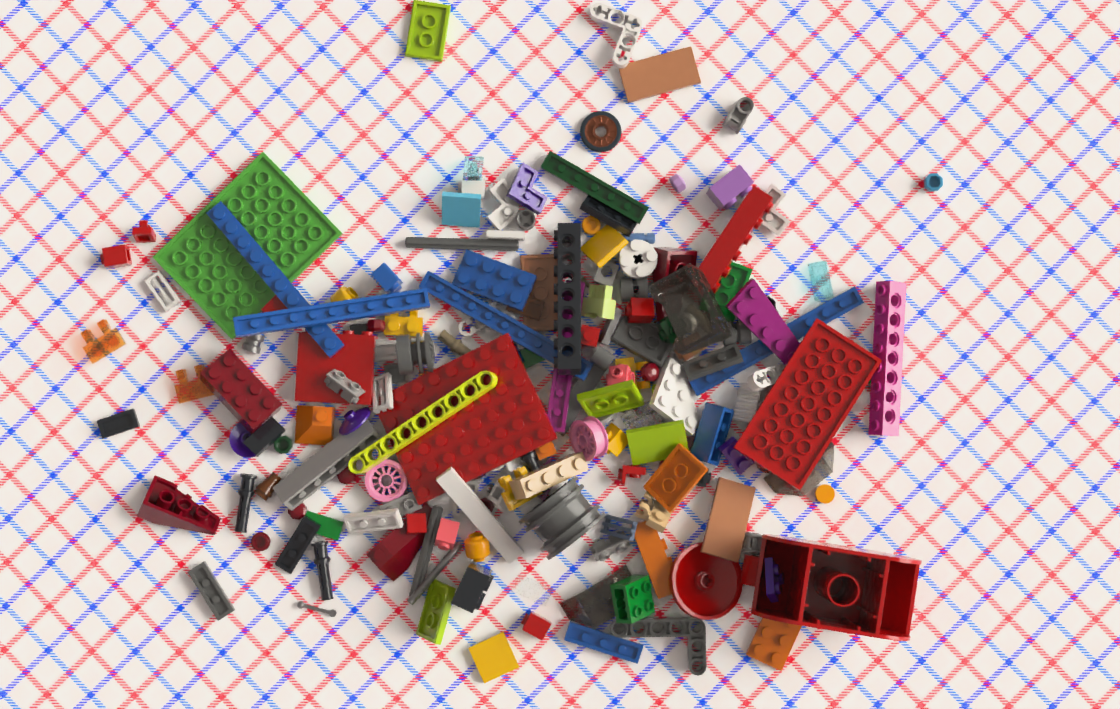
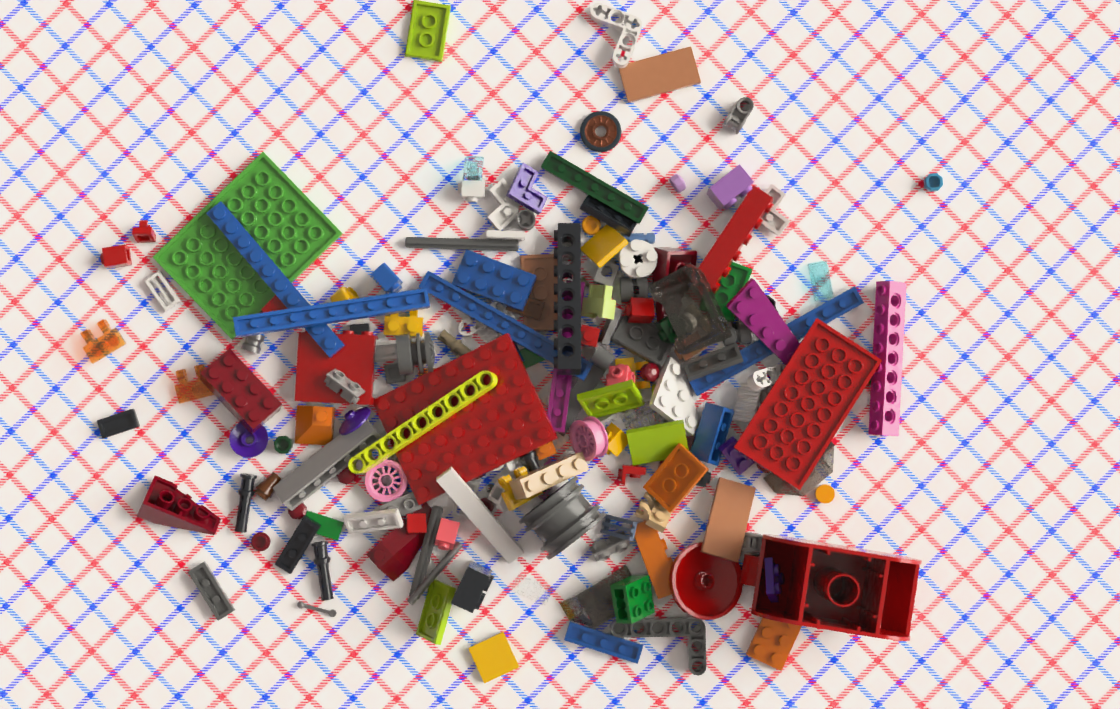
(264, 436): black tile -> none
(375, 325): dark red tile -> none
(385, 391): white tile -> none
(461, 209): medium azure tile -> none
(477, 547): light orange head -> none
(535, 625): red brick -> none

